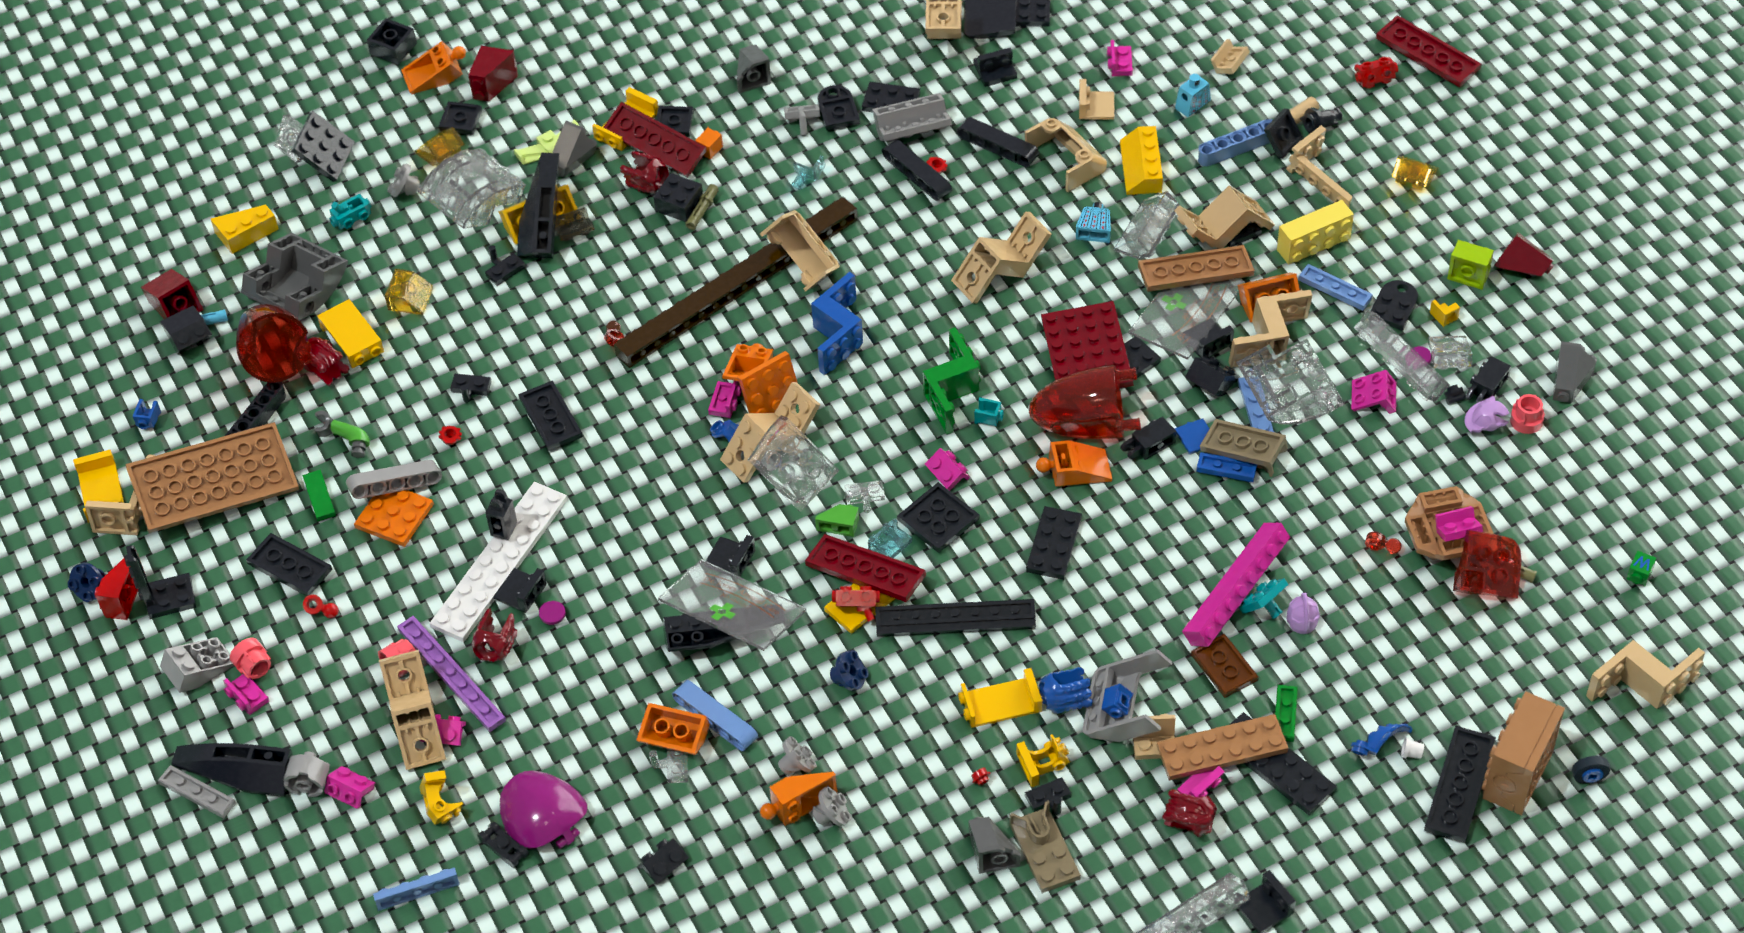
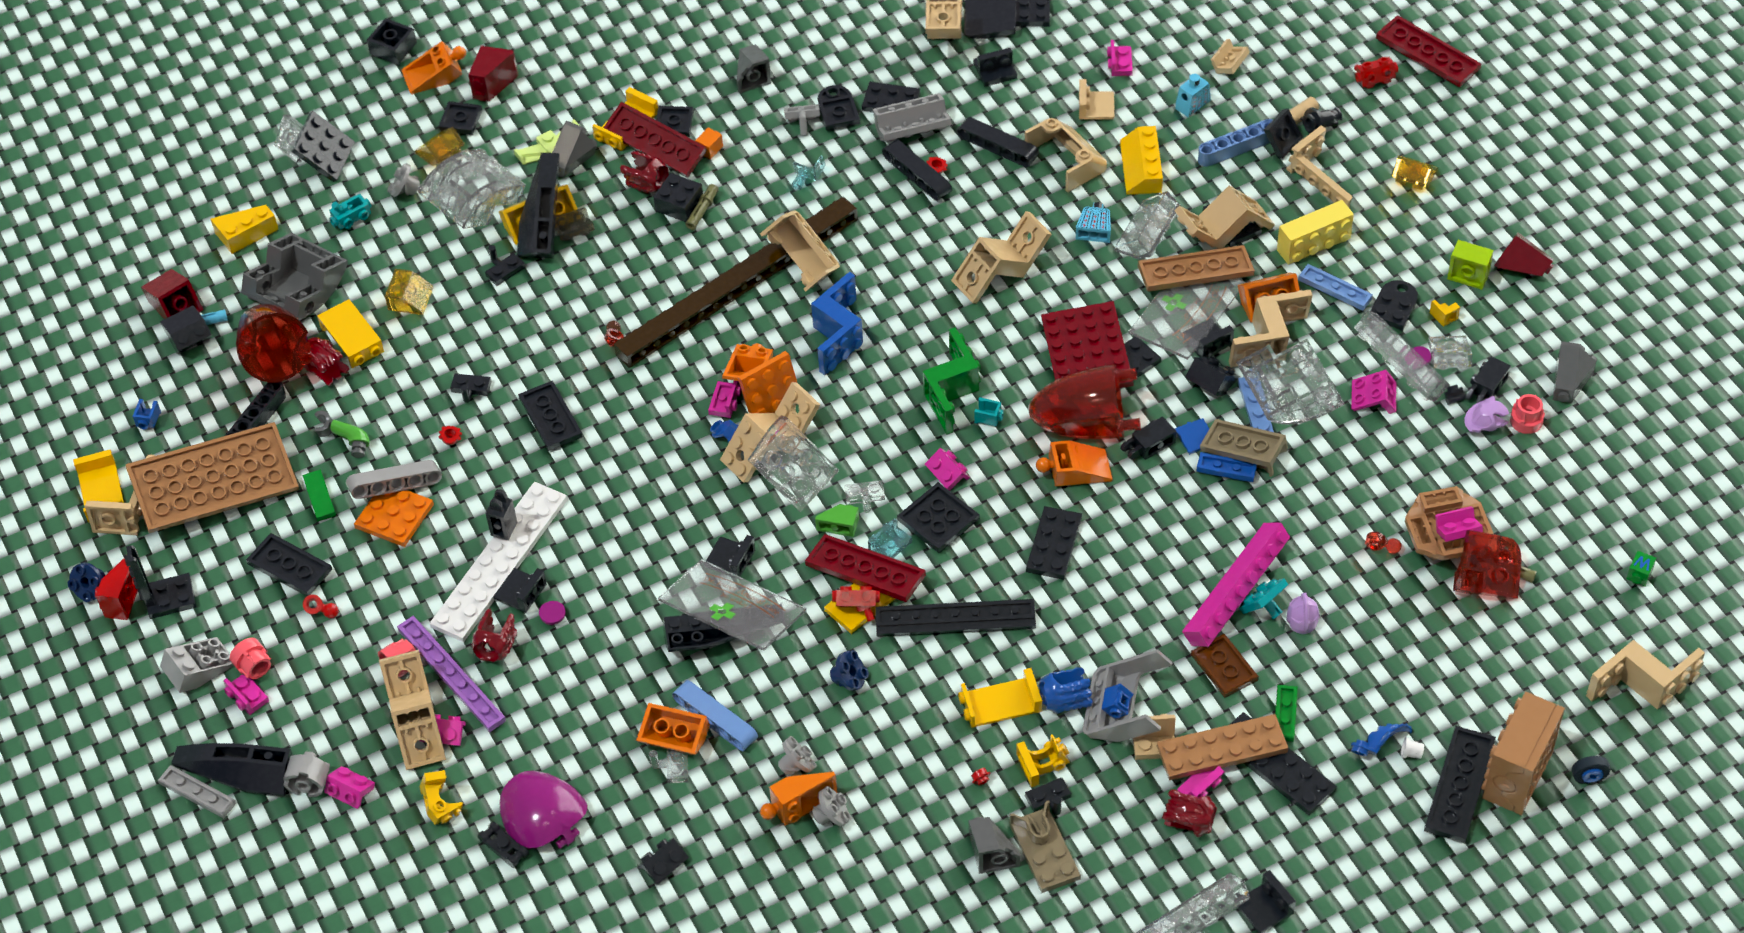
(415, 889): medium blue plate -> none

